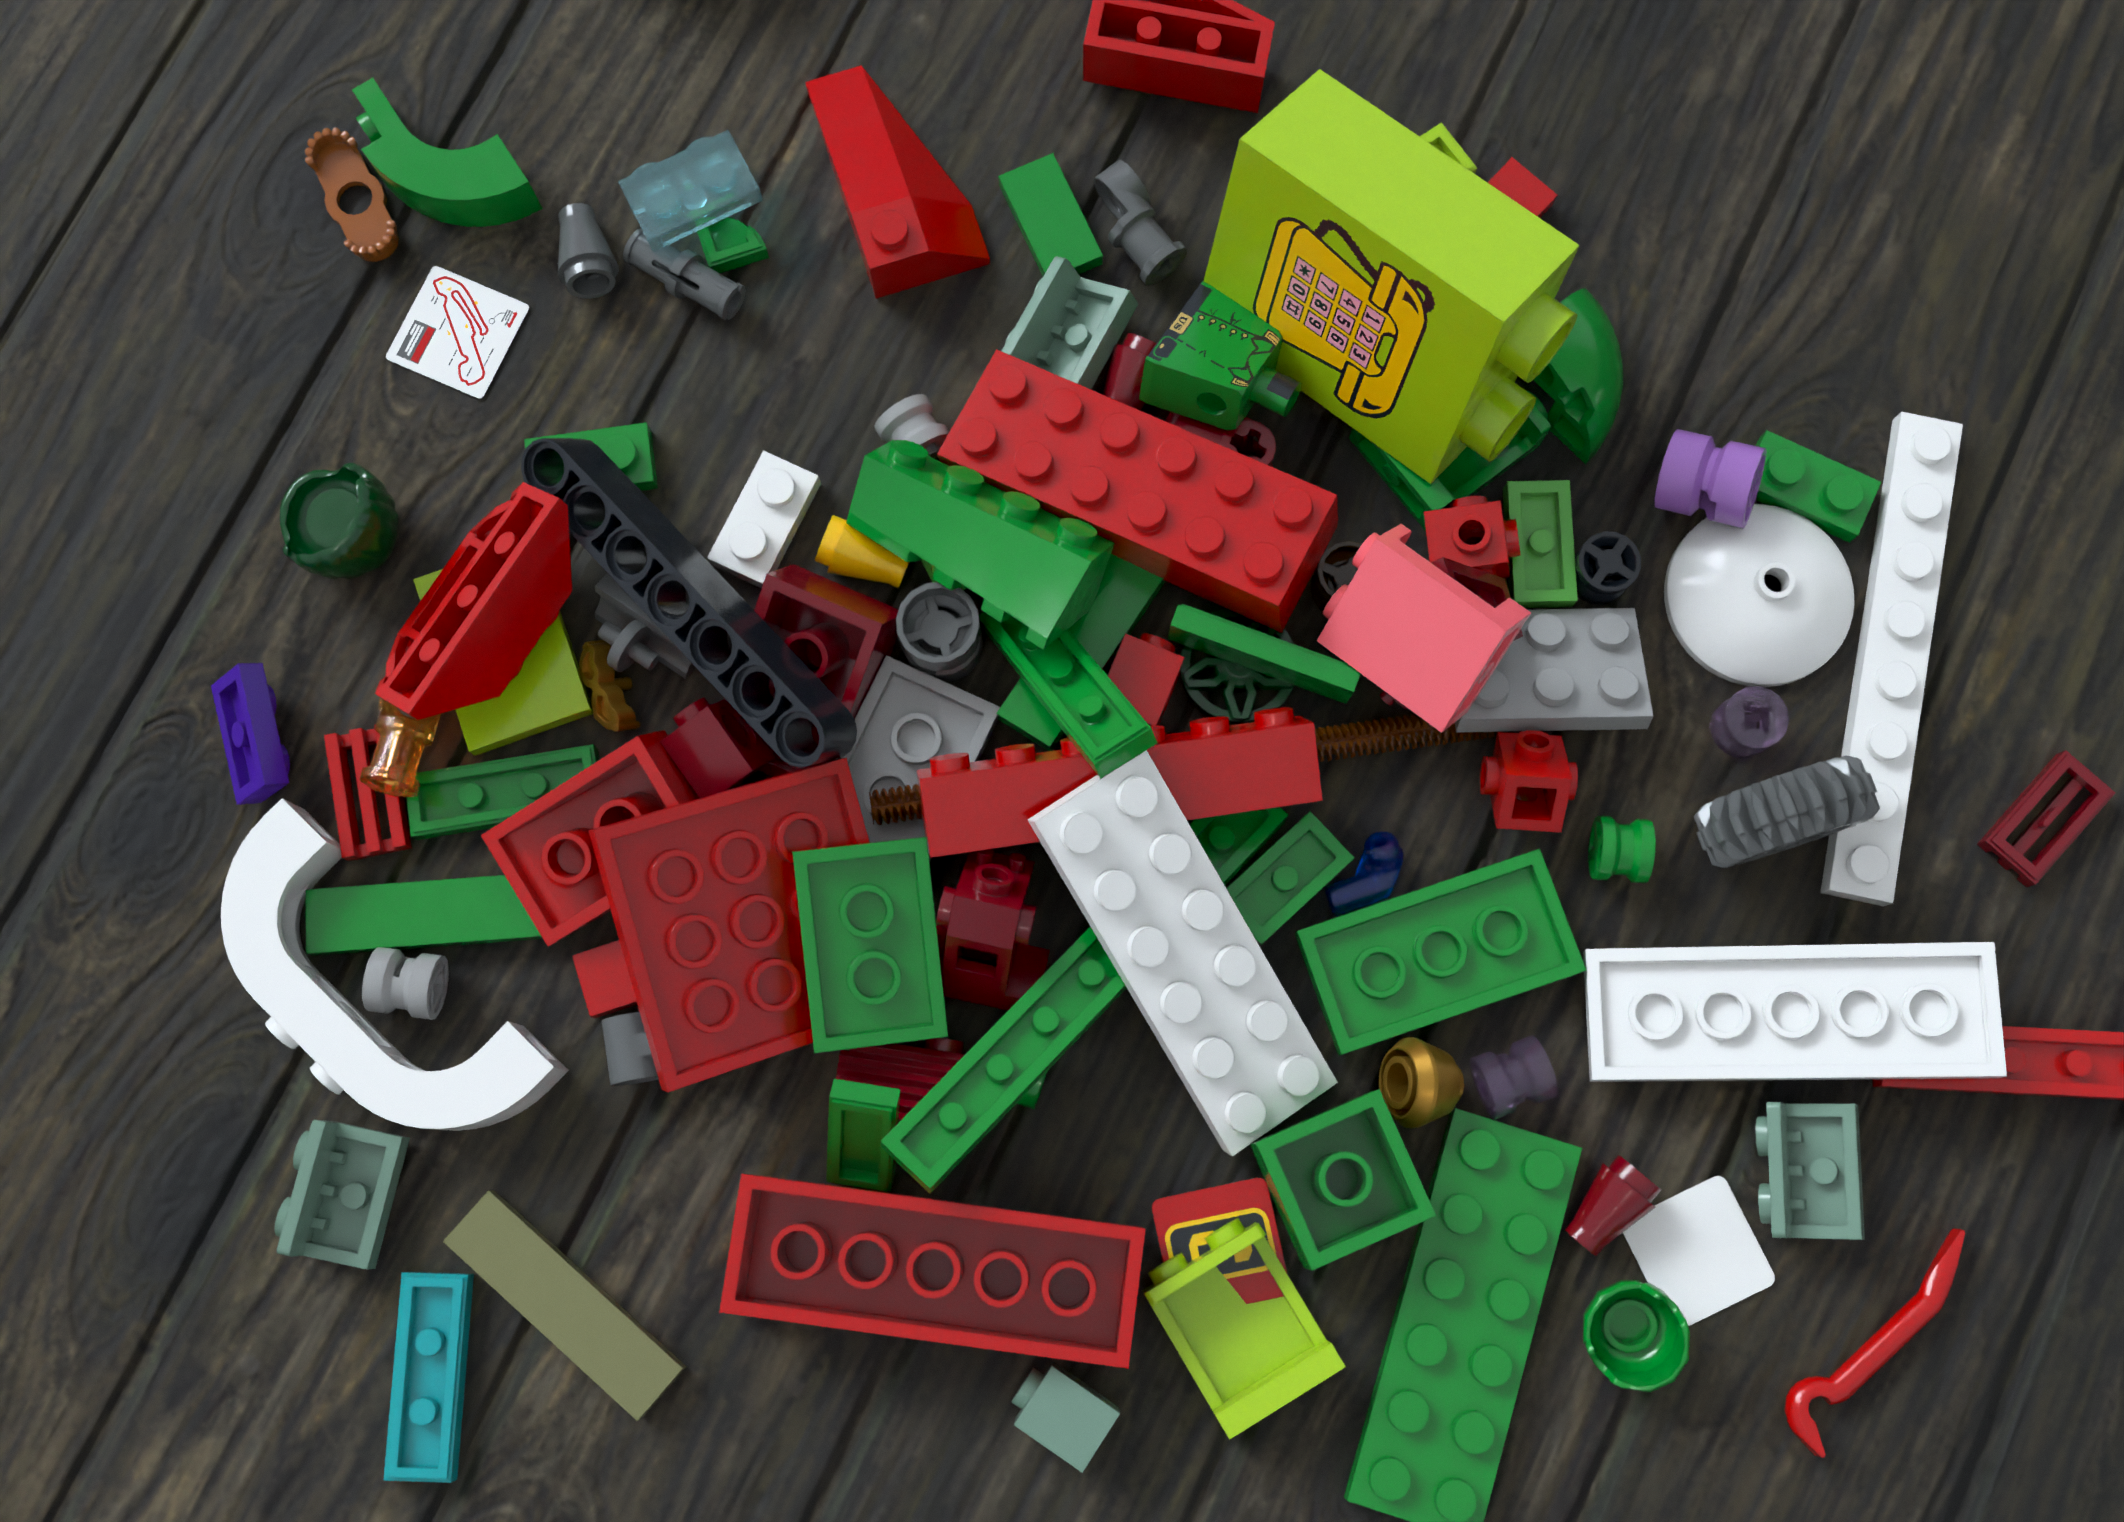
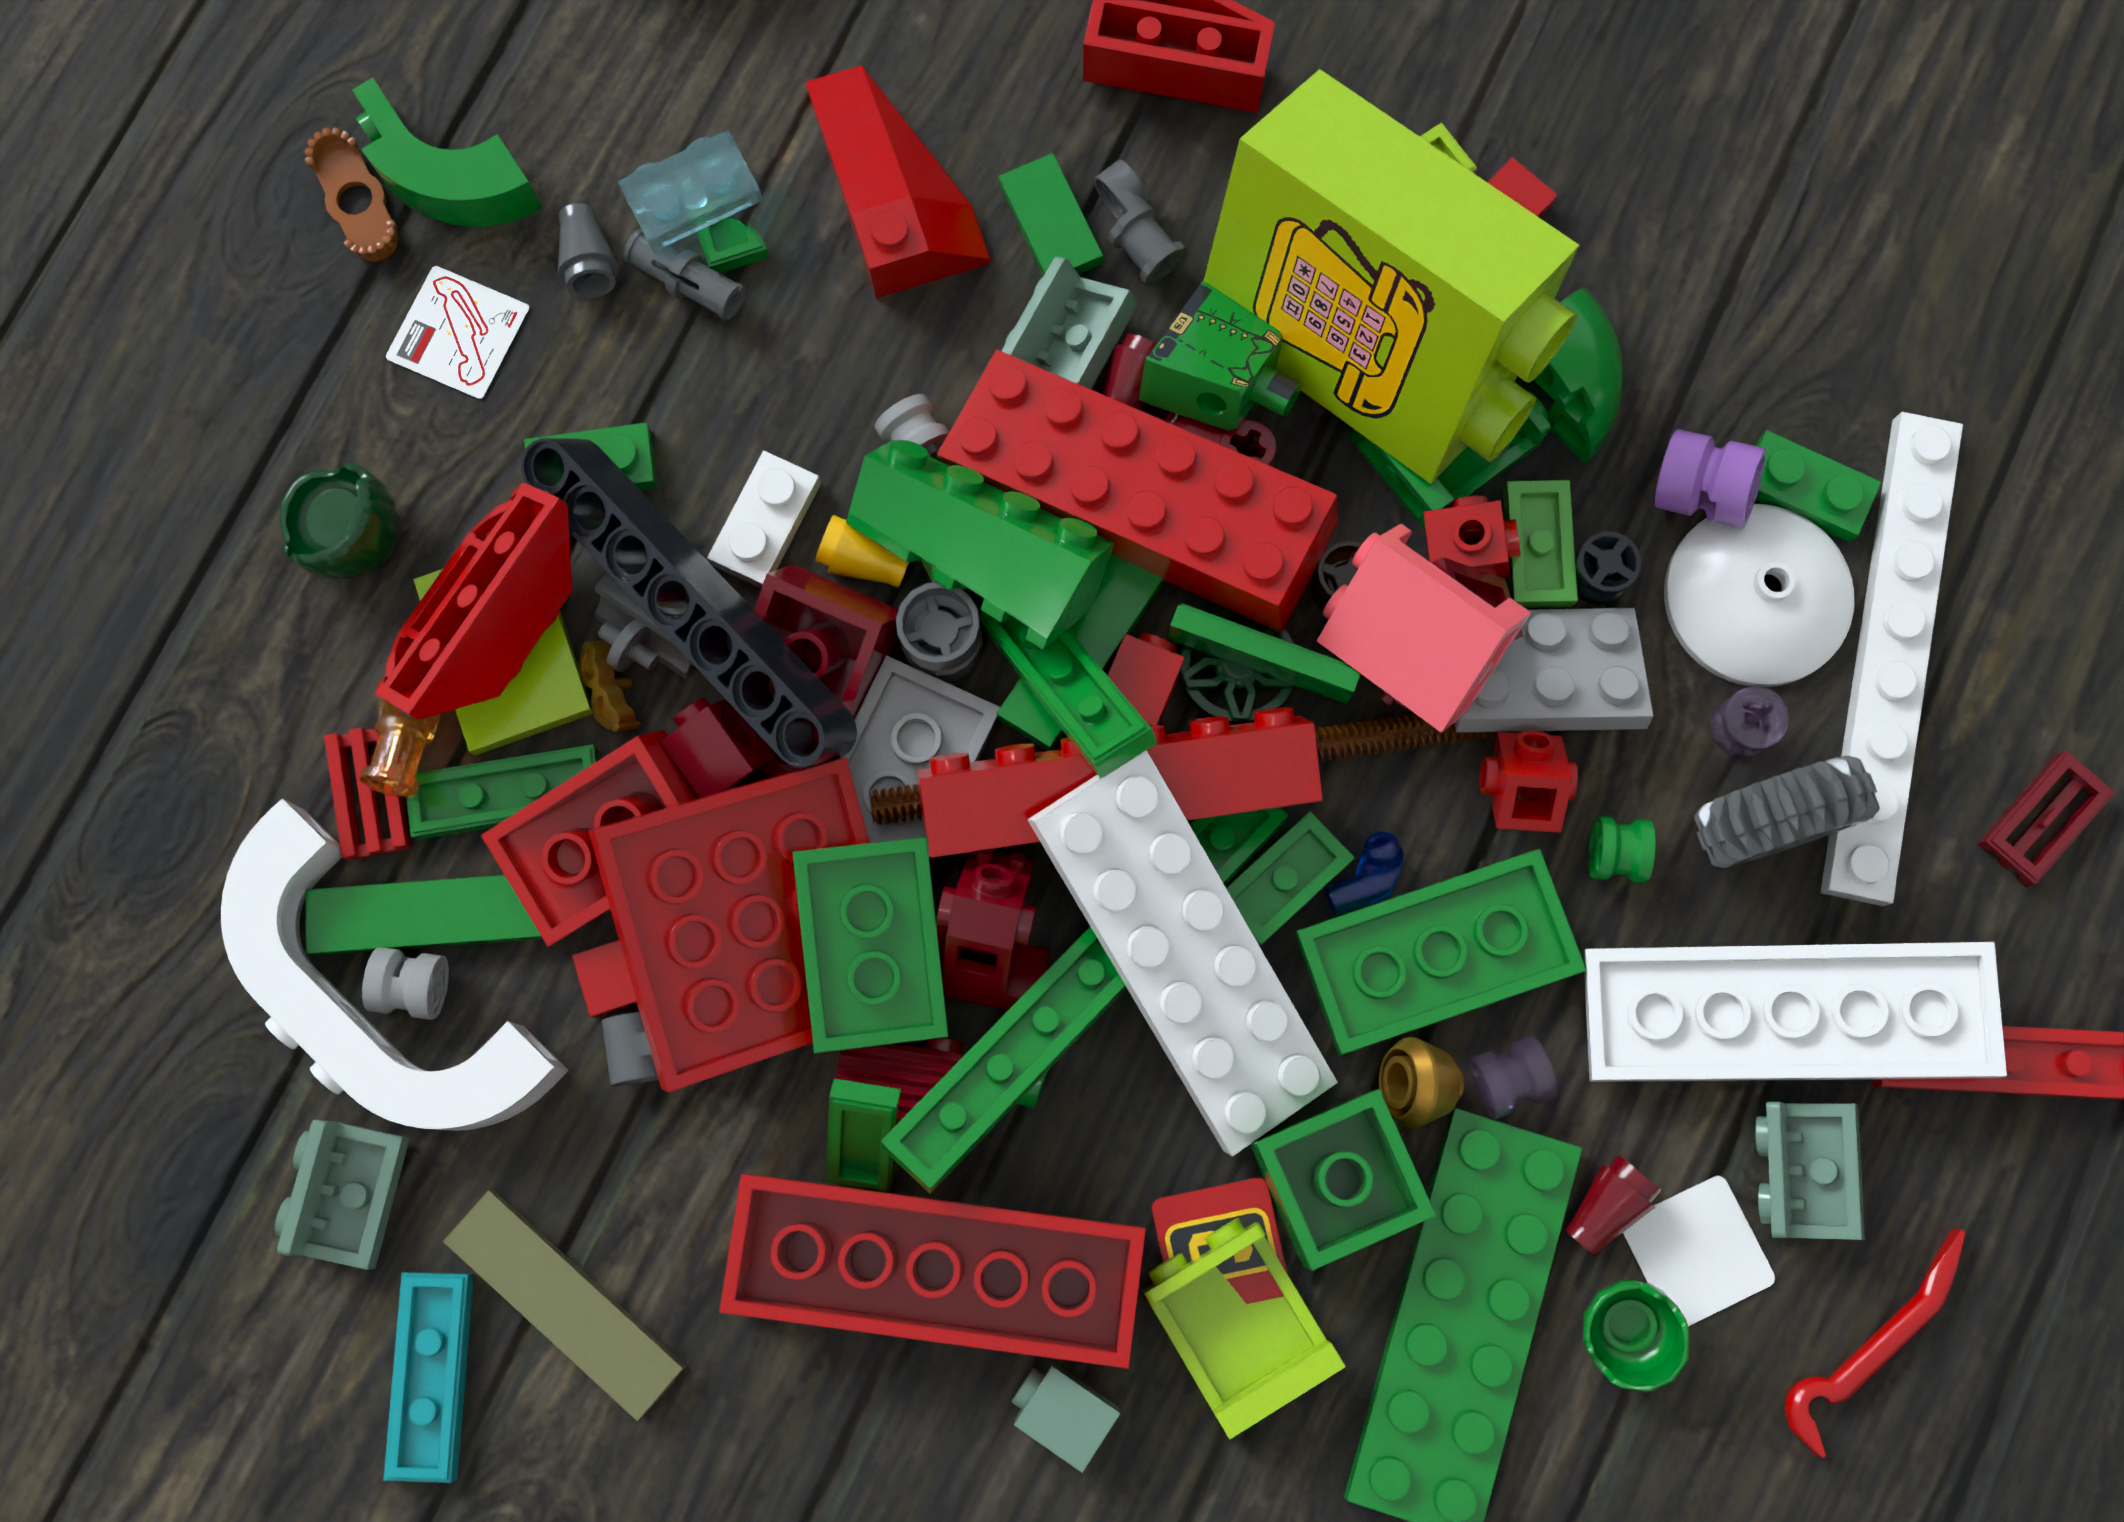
(250, 733): dark purple plate -> none

